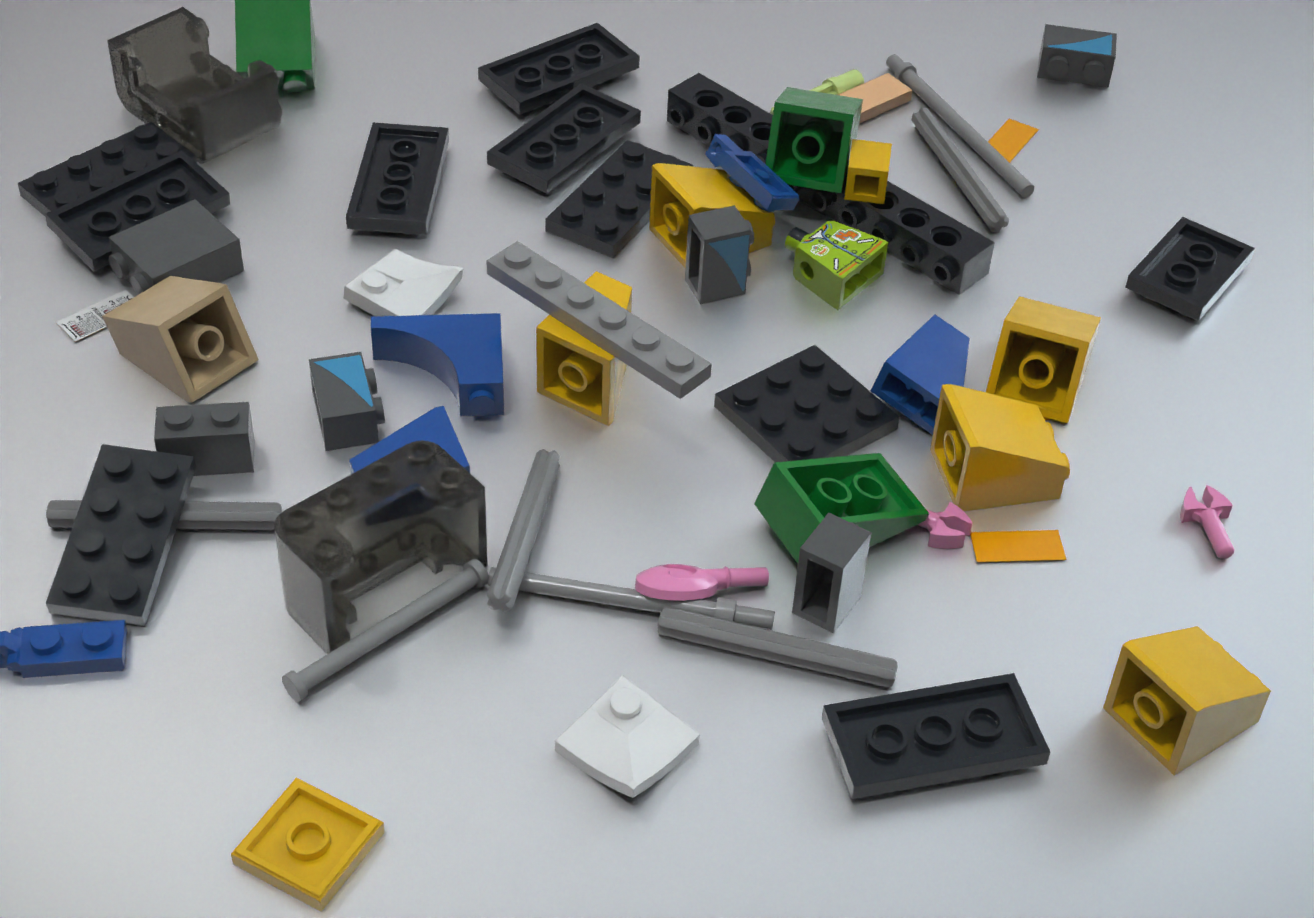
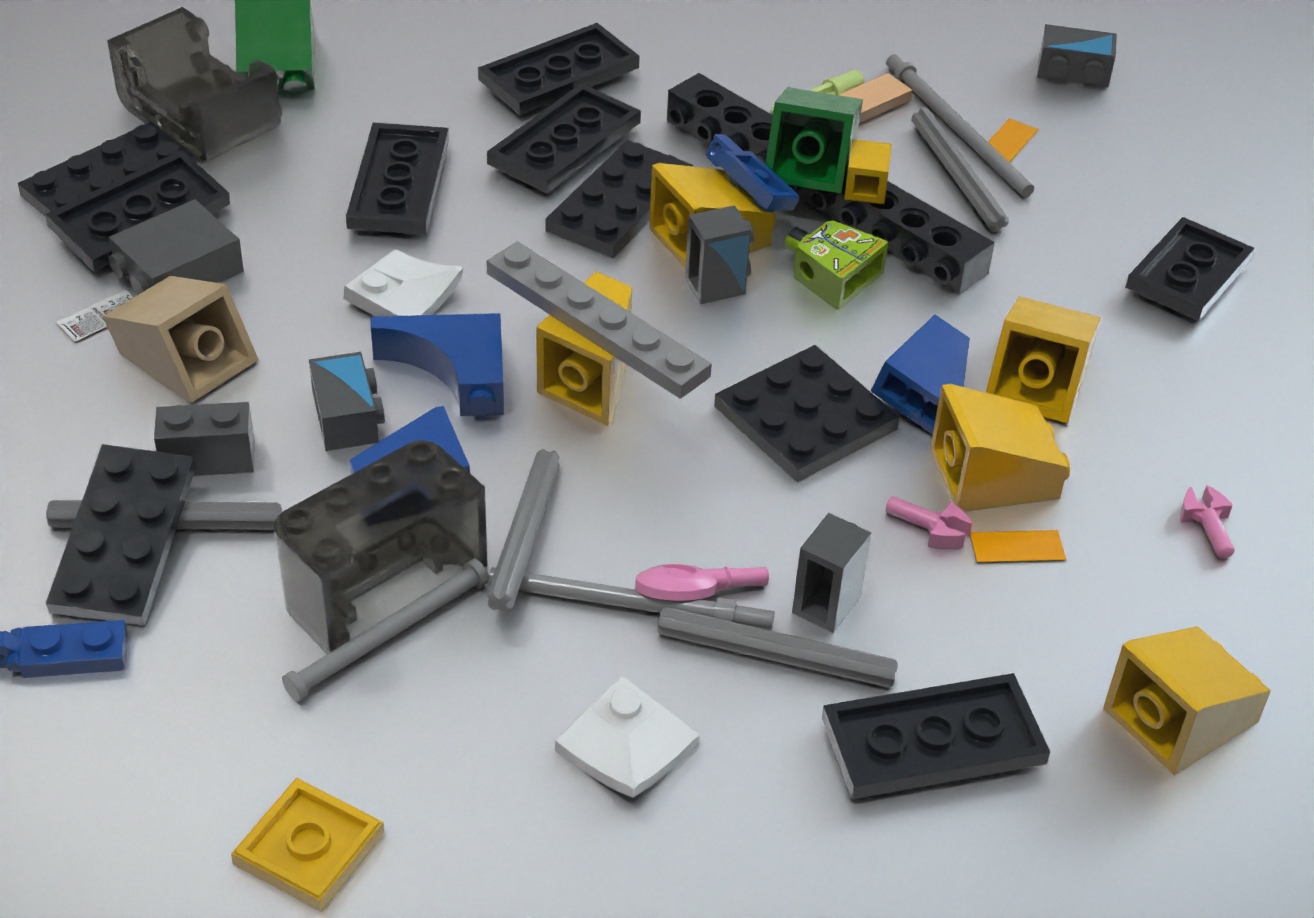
(851, 487): green slope -> none

